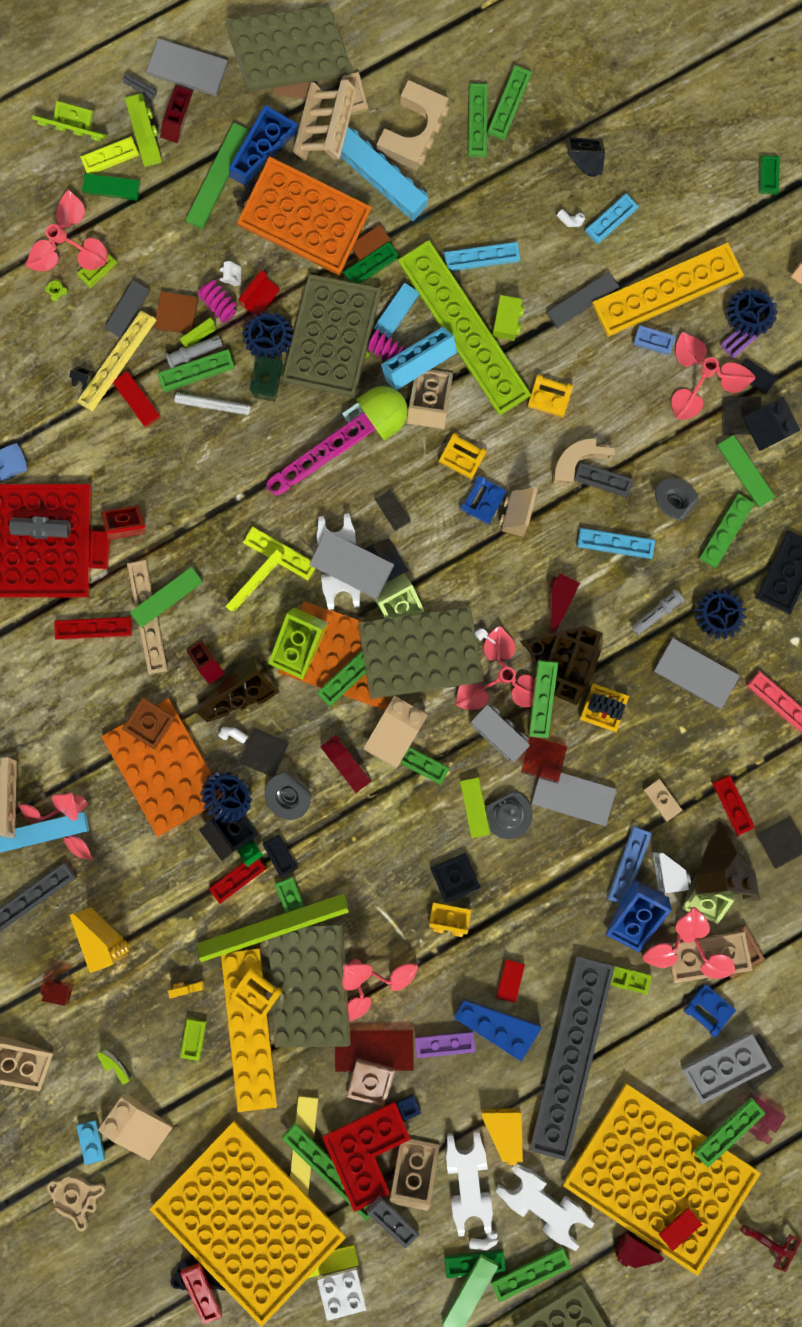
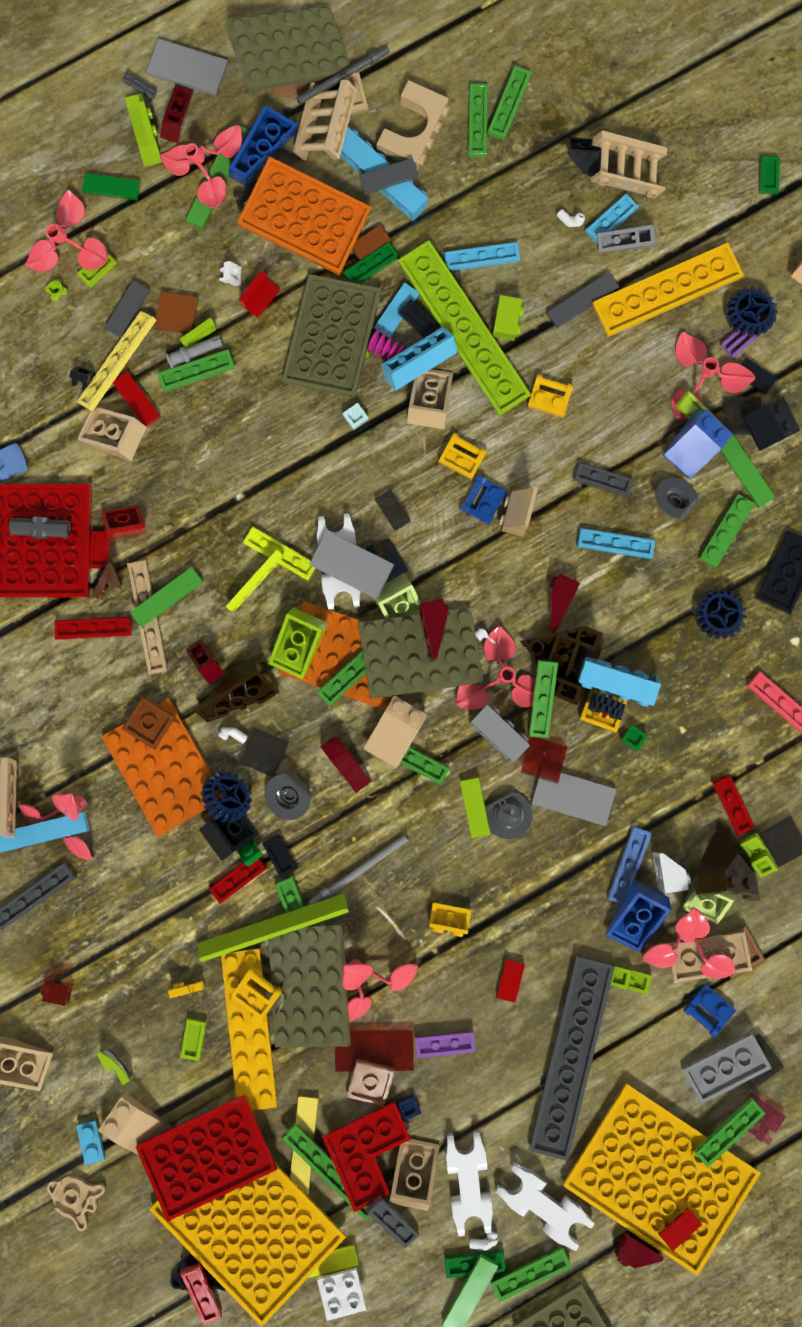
(73, 118): lime bracket -> none
(98, 940): yellow slope -> none
(109, 155): neon yellow tile -> none
(109, 576): none -> reddish brown slope
(112, 433): none -> tan slope
(180, 157): none -> coral plant
(206, 1157): none -> red plate
(216, 301): dark pink piece -> none
(219, 405): white axle -> none
(260, 321): dark blue gear -> none
(269, 389): clear green brick -> none
(326, 893): none -> light grey bar
(371, 58): none -> dark grey bar
(383, 411): piece -> none
(388, 176): none -> dark grey tile
(418, 318): none -> black tile
(433, 620): none -> dark red slope
(455, 878): black tile -> none
(502, 1029): blue wedge -> none
(506, 1132): yellow slope -> none
(574, 454): tan arch -> none
(620, 681): none -> medium azure wedge
(628, 239): none -> light grey slope
(634, 738): none -> green plate
(638, 150): none -> tan fence
(654, 340): medium blue plate -> none
(662, 800): tan plate -> none
(665, 607): light grey pin -> none
(689, 404): none -> lime tile
(696, 673): light grey tile -> none
(697, 443): none -> slope
(759, 854): none -> lime slope
(780, 1249): dark red piece -> none

